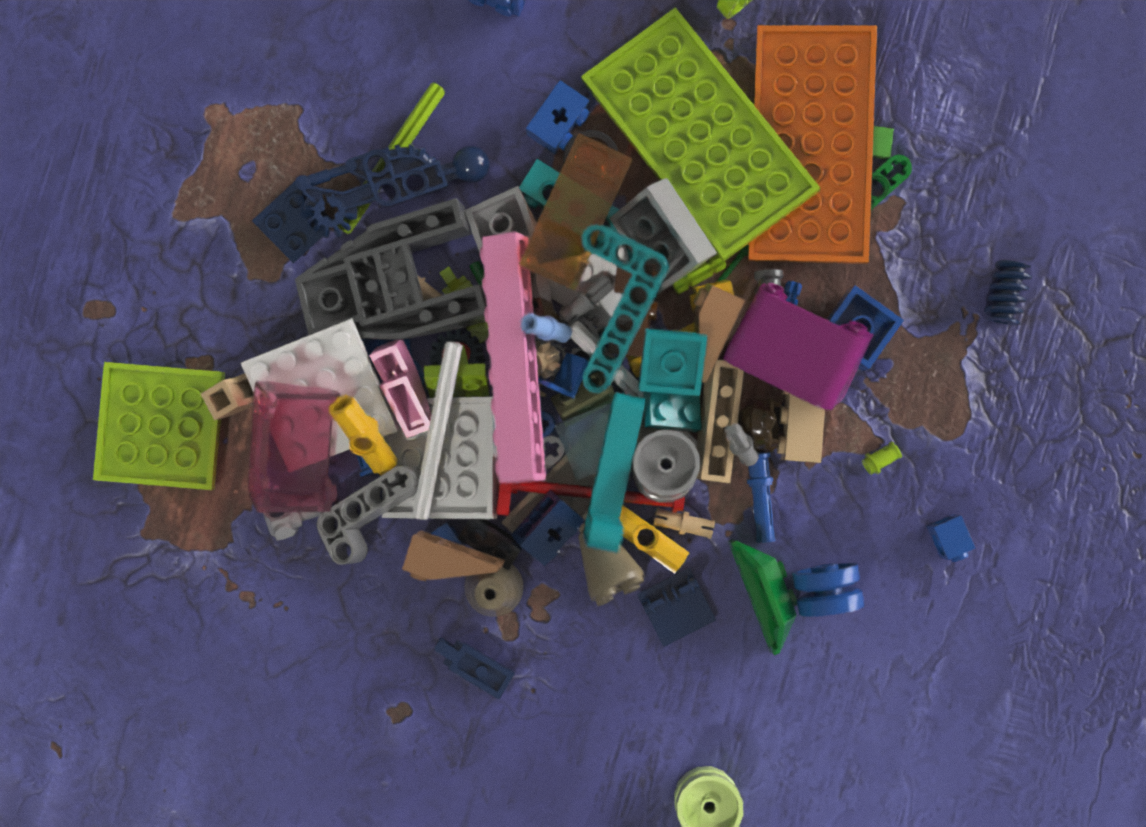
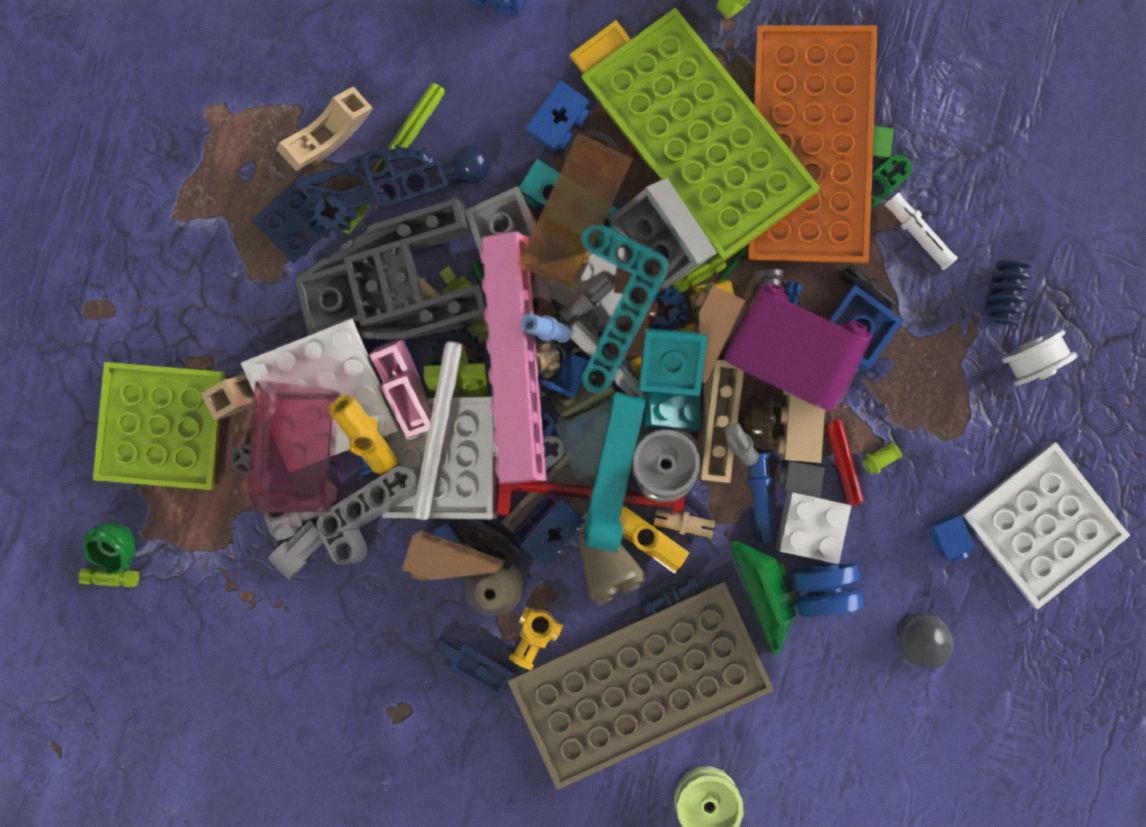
(100, 577): none -> lime axle
(110, 547): none -> green hair
(240, 459): none -> dark grey wheel
(293, 554): none -> light grey piece
(327, 132): none -> tan arch
(533, 637): none -> yellow connector
(599, 47): none -> yellow tile
(640, 685): none -> dark tan plate
(678, 313): none -> blue gear
(801, 478): none -> dark grey brick
(813, 527): none -> white brick
(844, 462): none -> red axle
(855, 277): none -> black pin
(920, 231): none -> white pin
(925, 640): none -> dark grey hair
(1039, 358): none -> white wheel
(1045, 525): none -> white plate

